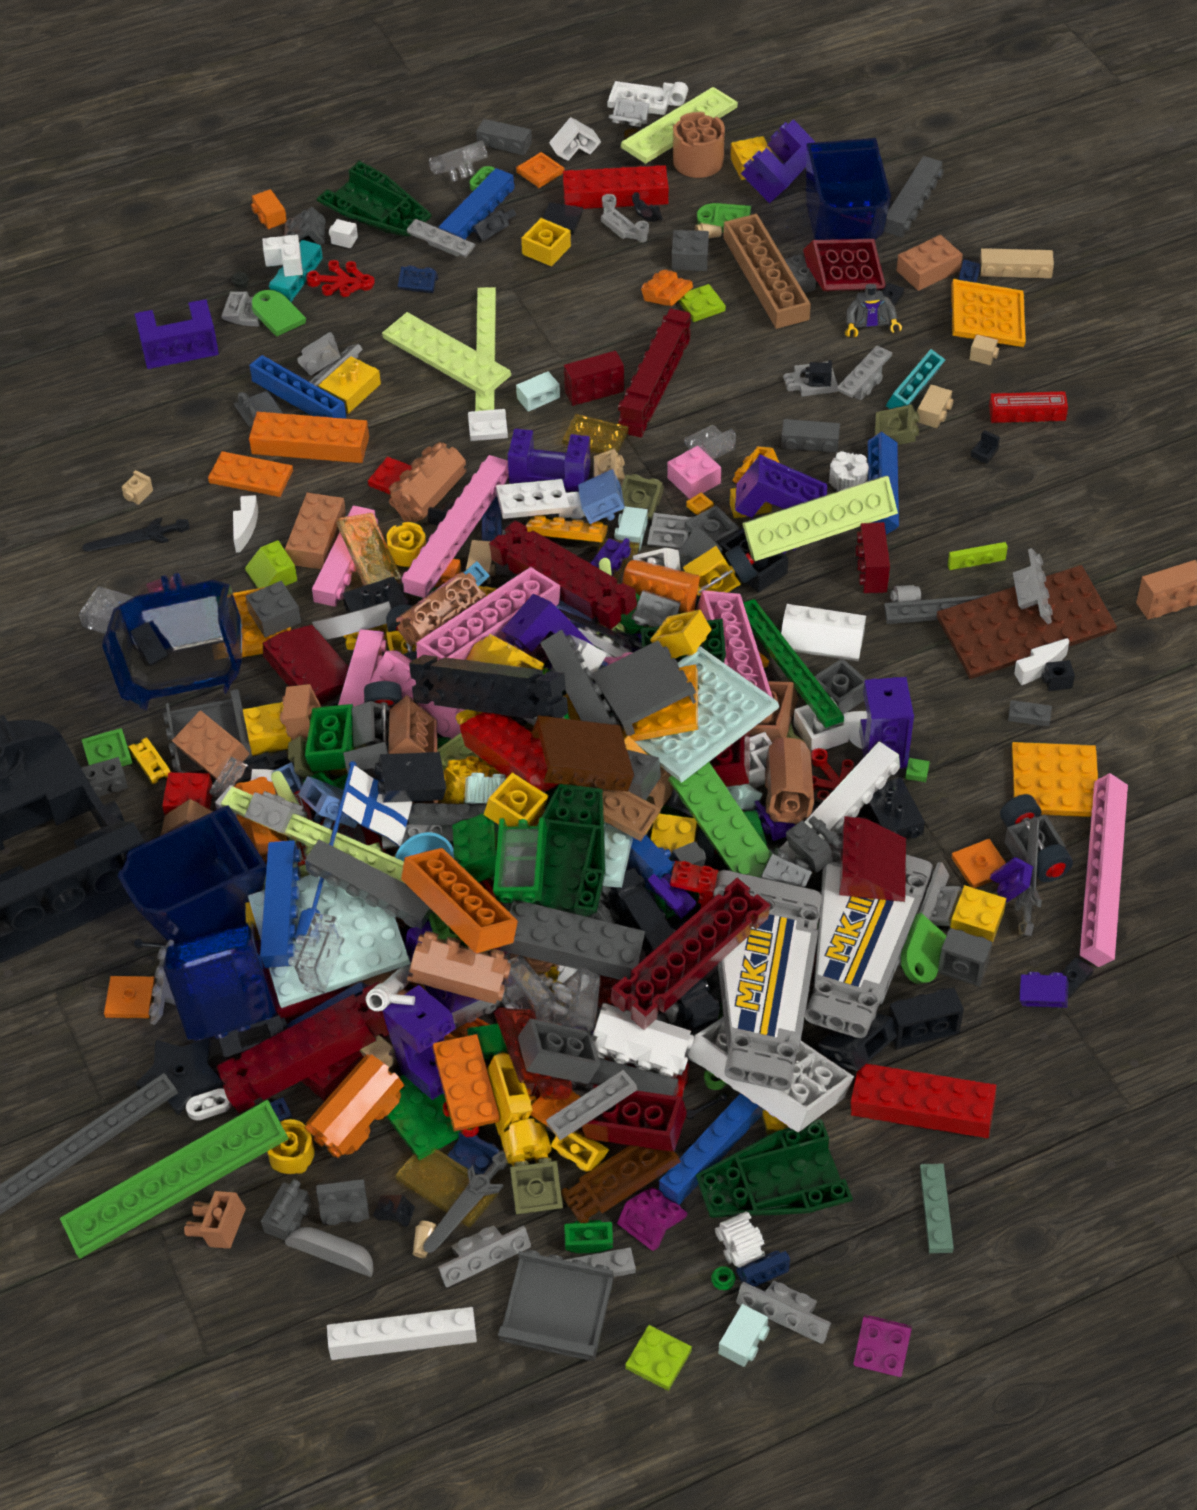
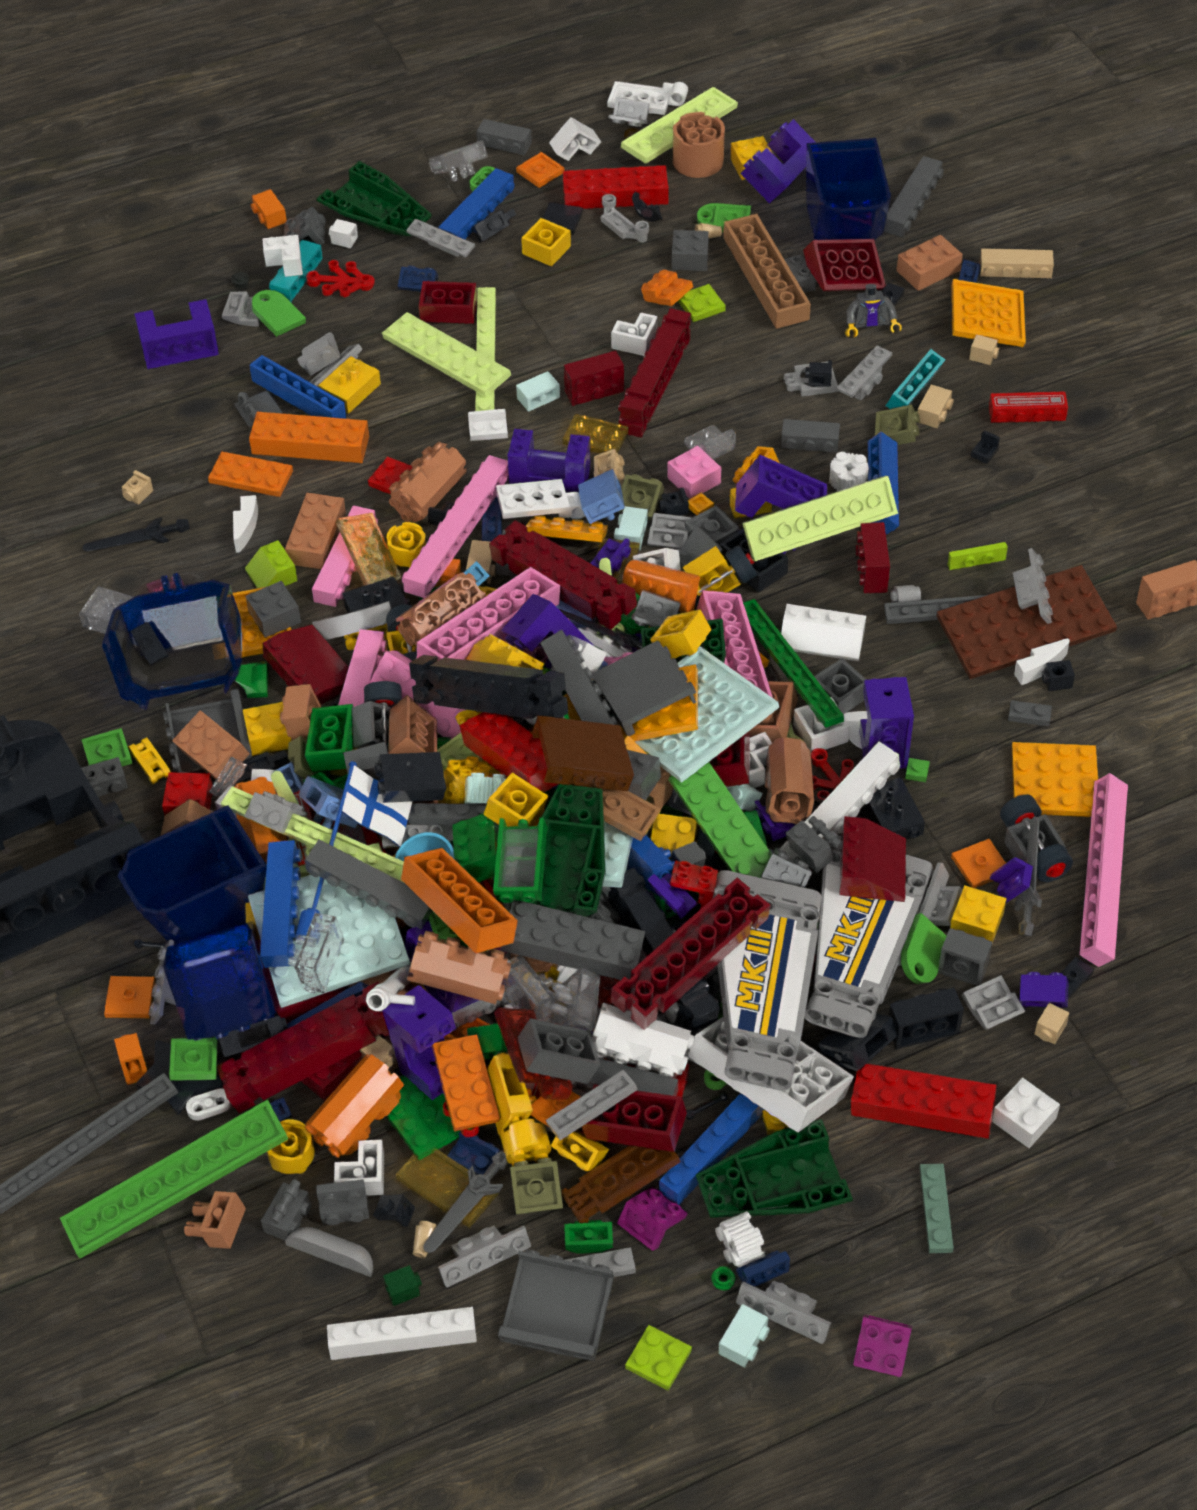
(131, 1057): none -> orange brick
(193, 1059): none -> bright green plate
(254, 679): none -> green slope
(368, 1167): none -> white brick
(402, 1285): none -> dark green brick
(448, 302): none -> dark red brick
(635, 337): none -> white brick
(674, 503): none -> black brick
(992, 1003): none -> light grey slope
(1025, 1113): none -> white brick
(1051, 1023): none -> tan brick

